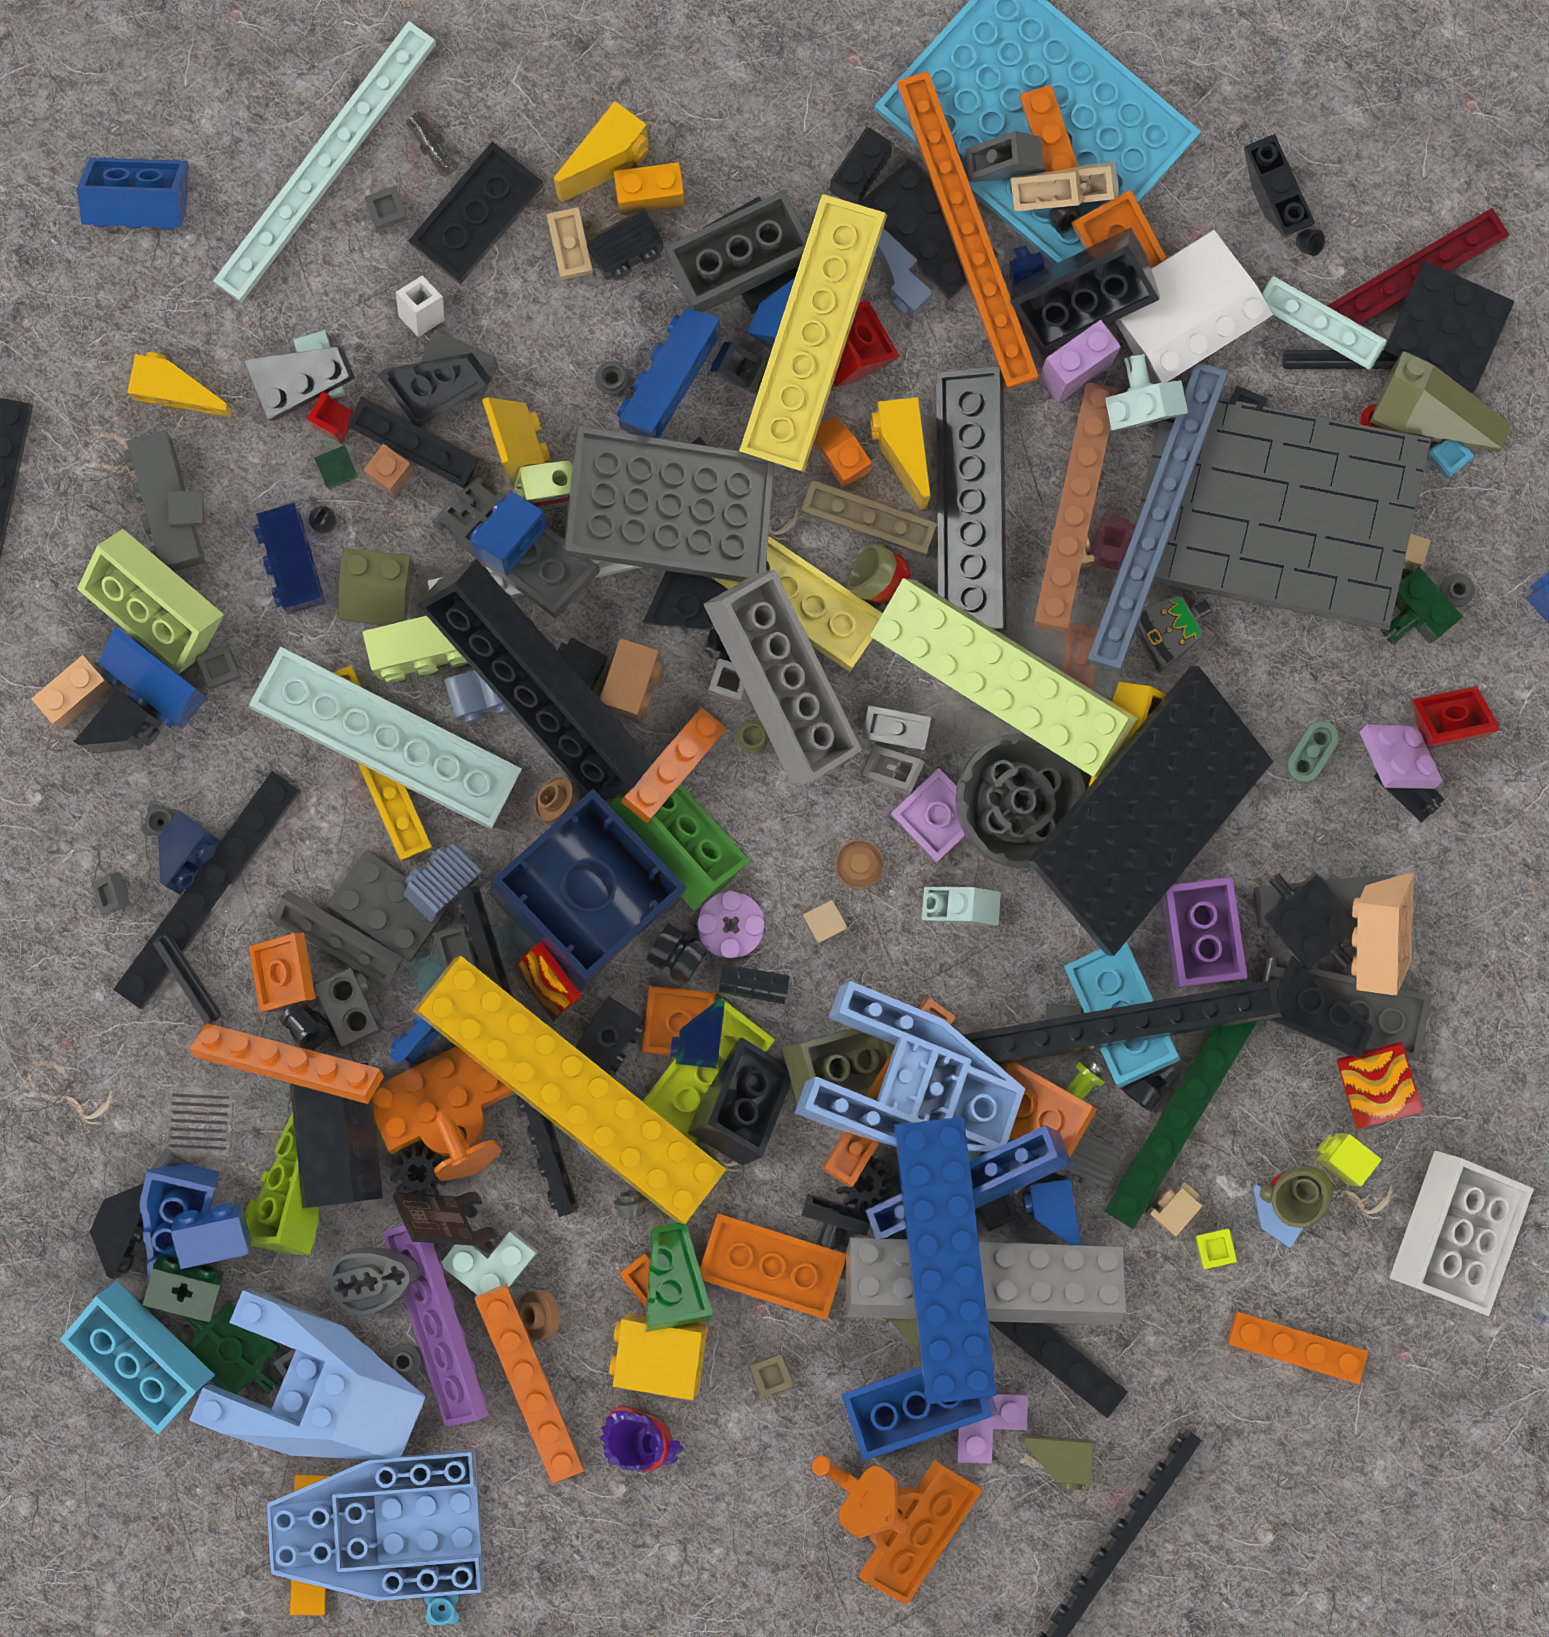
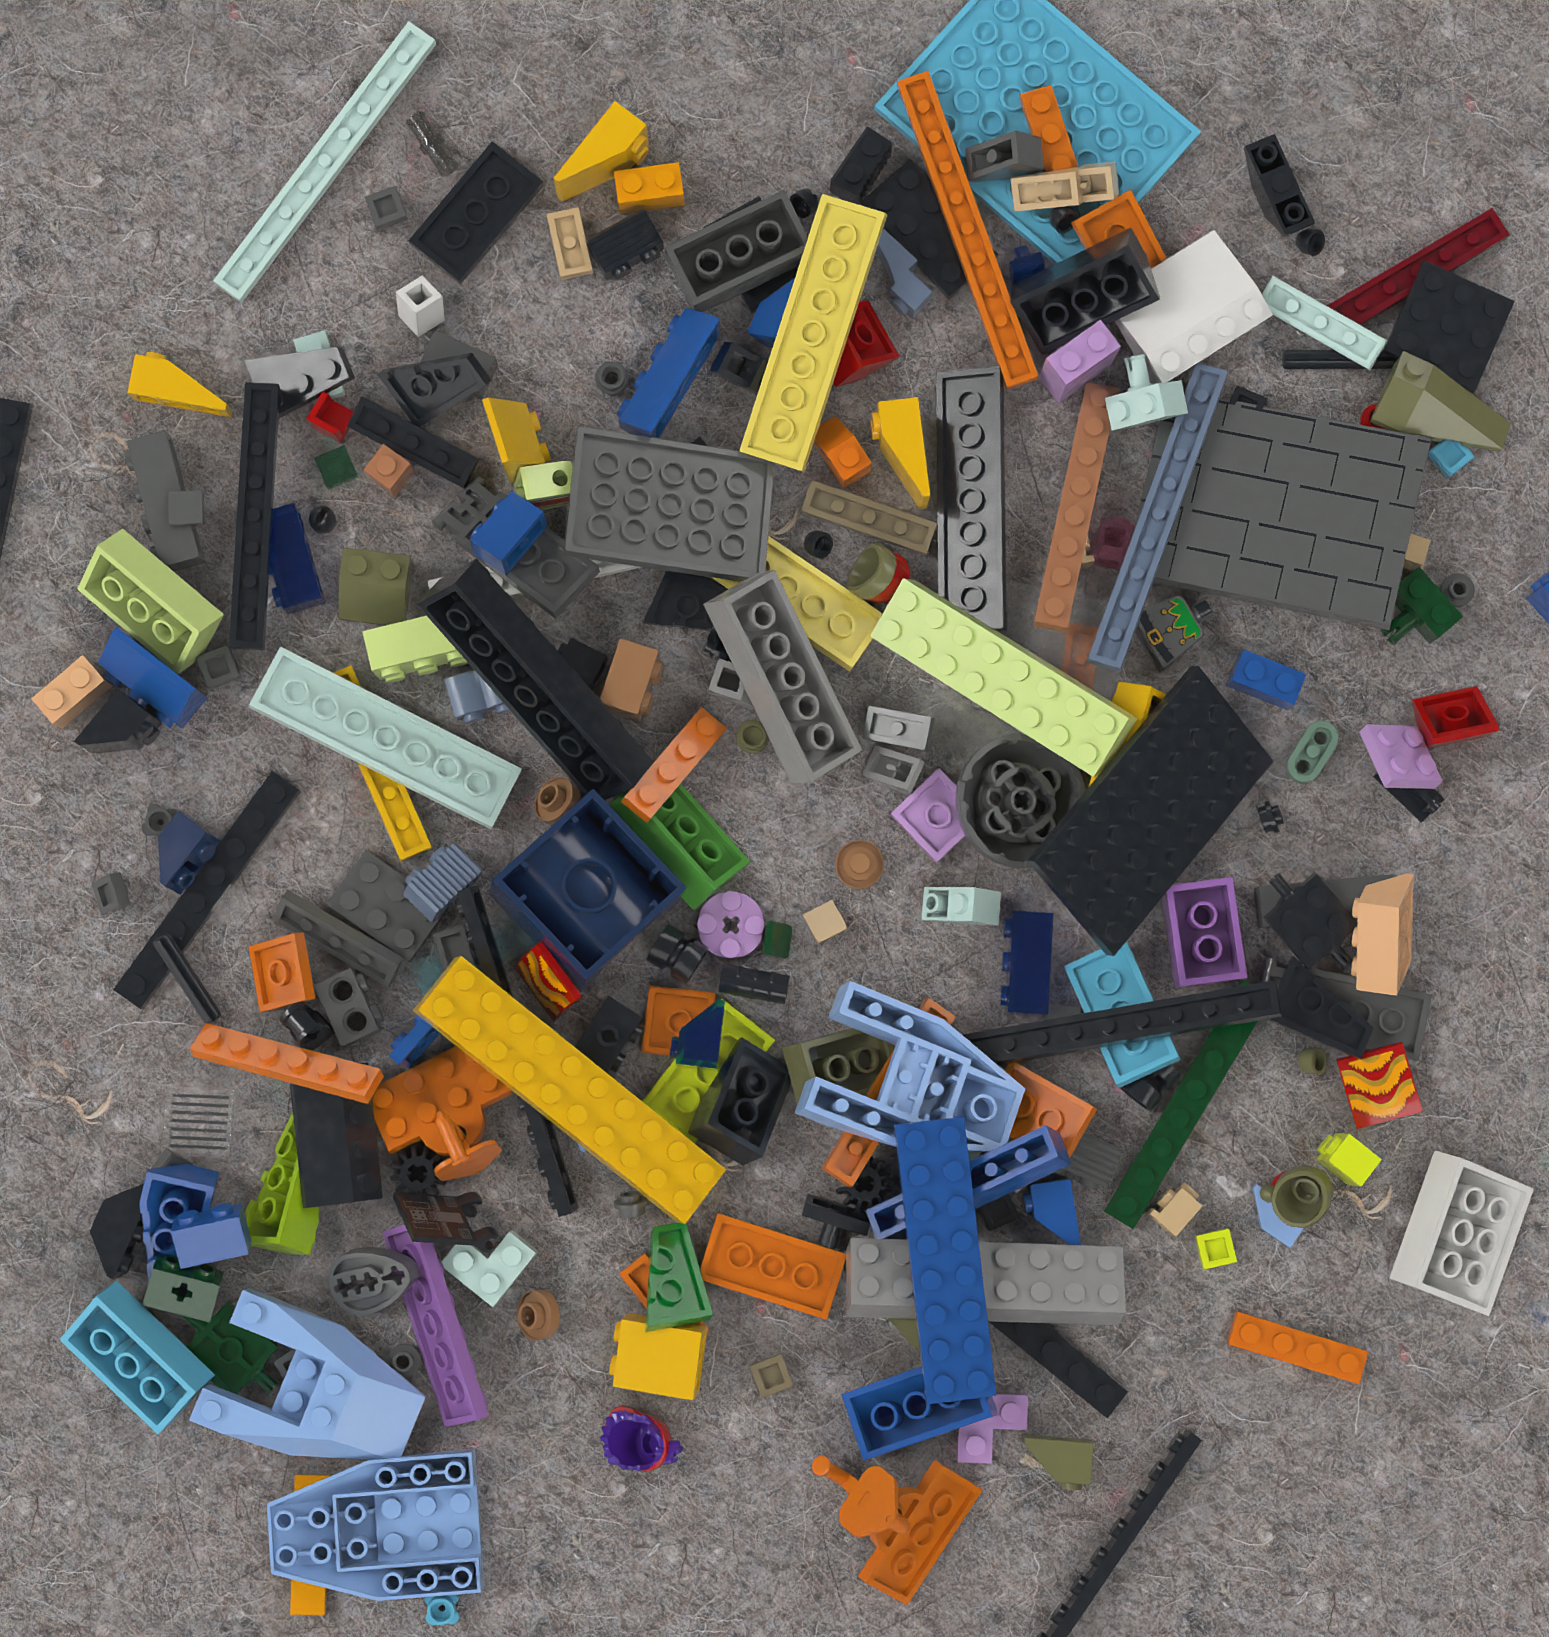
(133, 193): blue slope -> none
(254, 516): none -> black plate
(529, 1383): orange plate -> none
(777, 940): none -> dark green slope
(804, 197): none -> black hinge
(818, 544): none -> black hinge
(1027, 962): none -> clear blue brick
(1085, 1079): lime piece -> none
(1266, 680): none -> blue brick
(1270, 817): none -> black plate
(1312, 1060): none -> olive hinge

